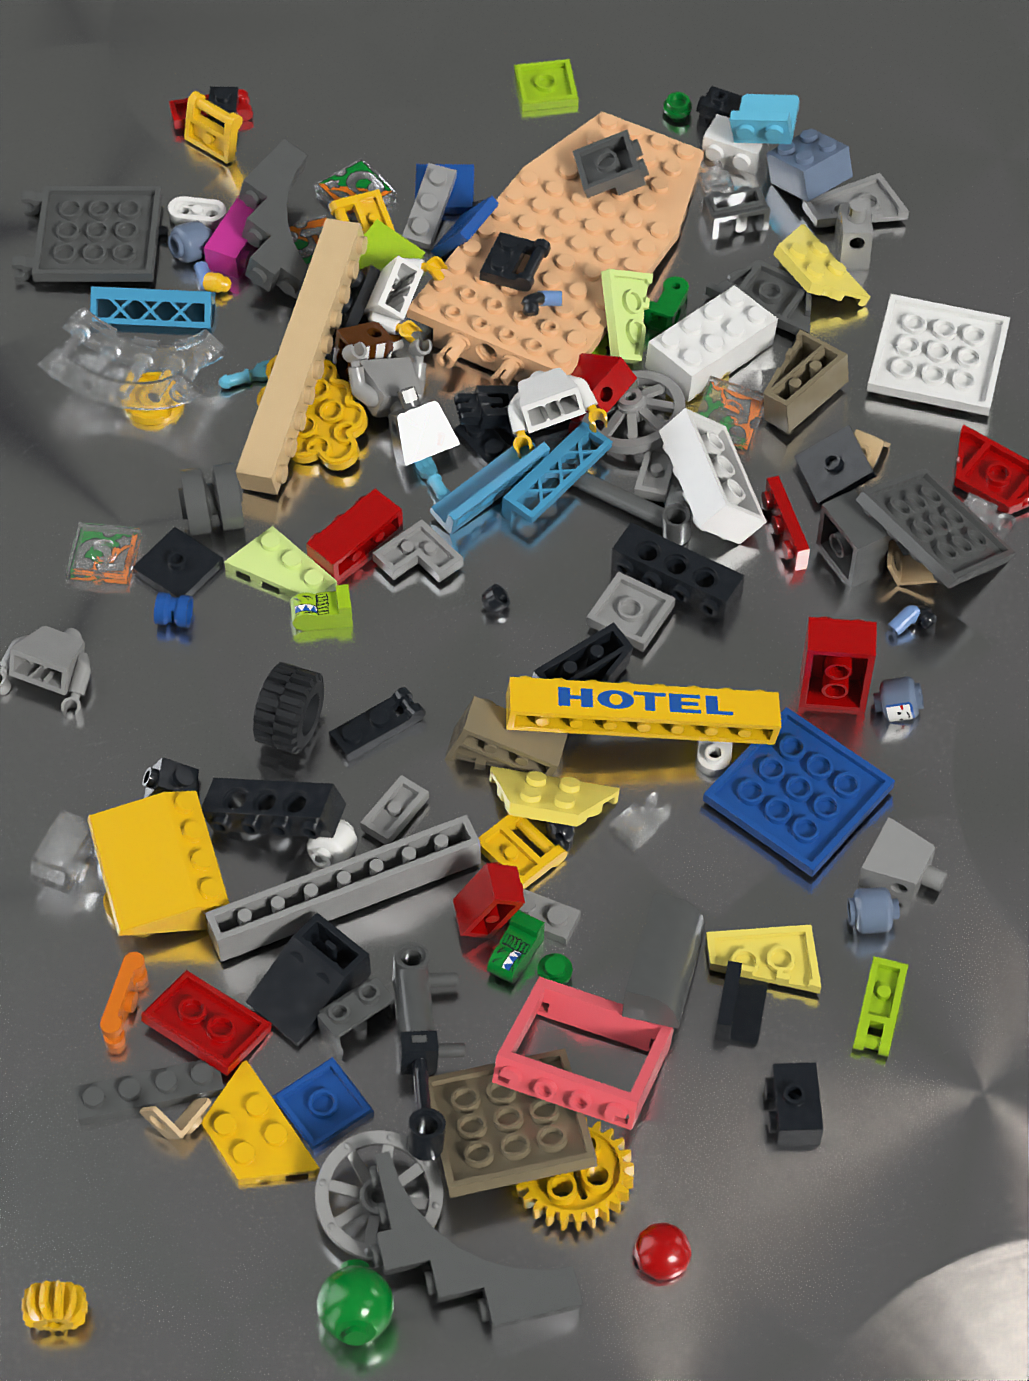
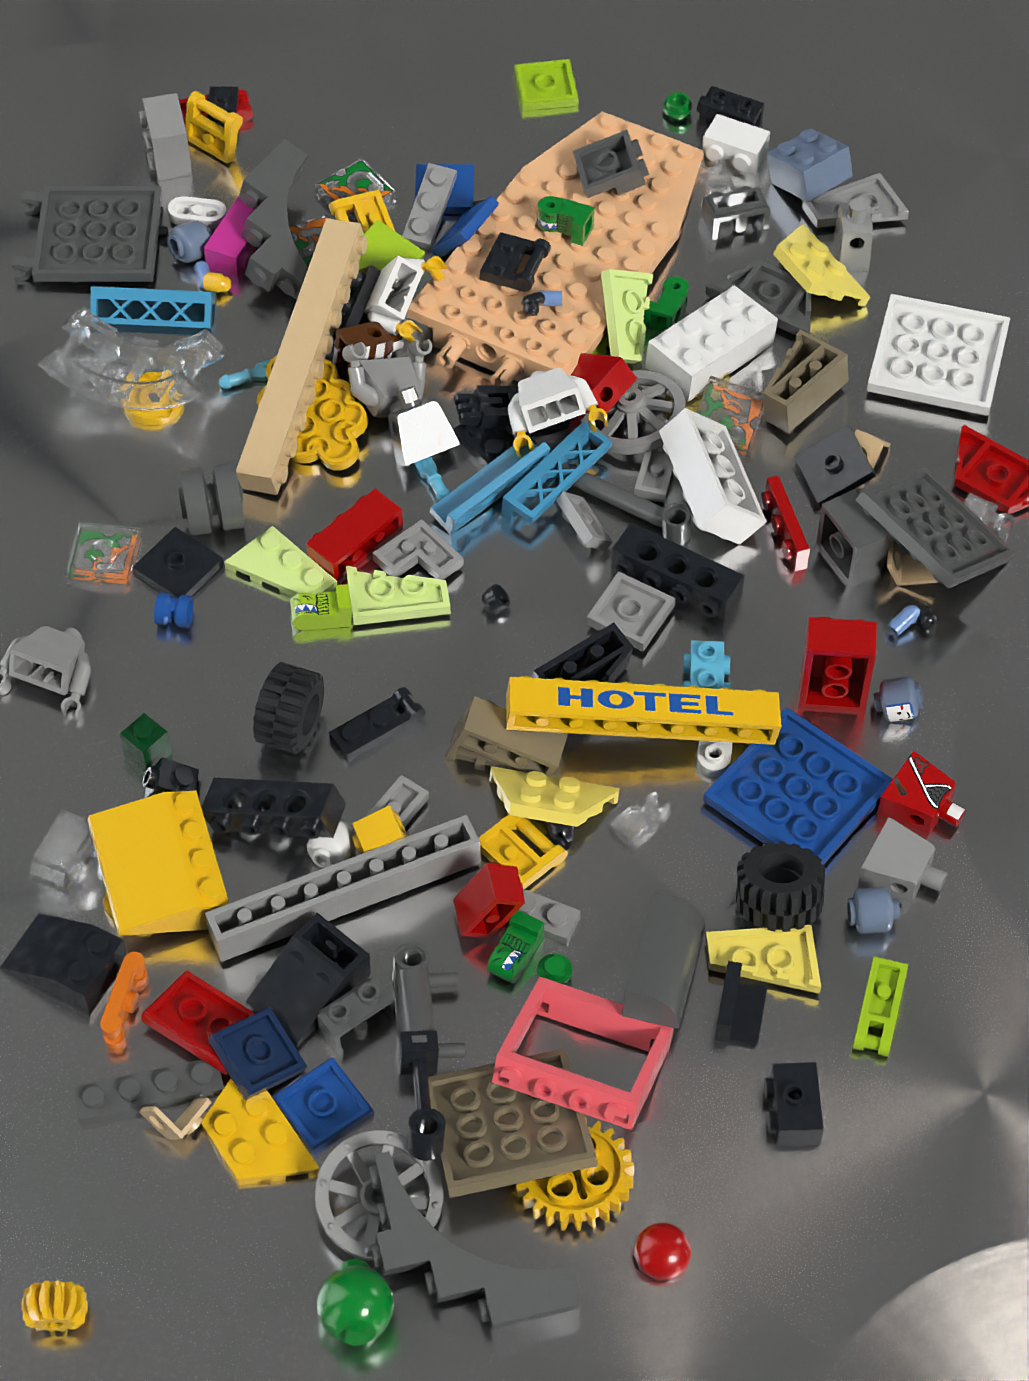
(67, 960): none -> black slope
(145, 742): none -> dark green brick
(165, 137): none -> light grey brick
(257, 1053): none -> dark blue tile
(378, 830): none -> yellow brick
(392, 598): none -> yellowish green wing
(566, 217): none -> green leg
(585, 523): none -> light grey plate
(706, 665): none -> medium azure brick
(765, 119): medium azure bracket -> none
(780, 886): none -> black tyre
(920, 796): none -> red torso

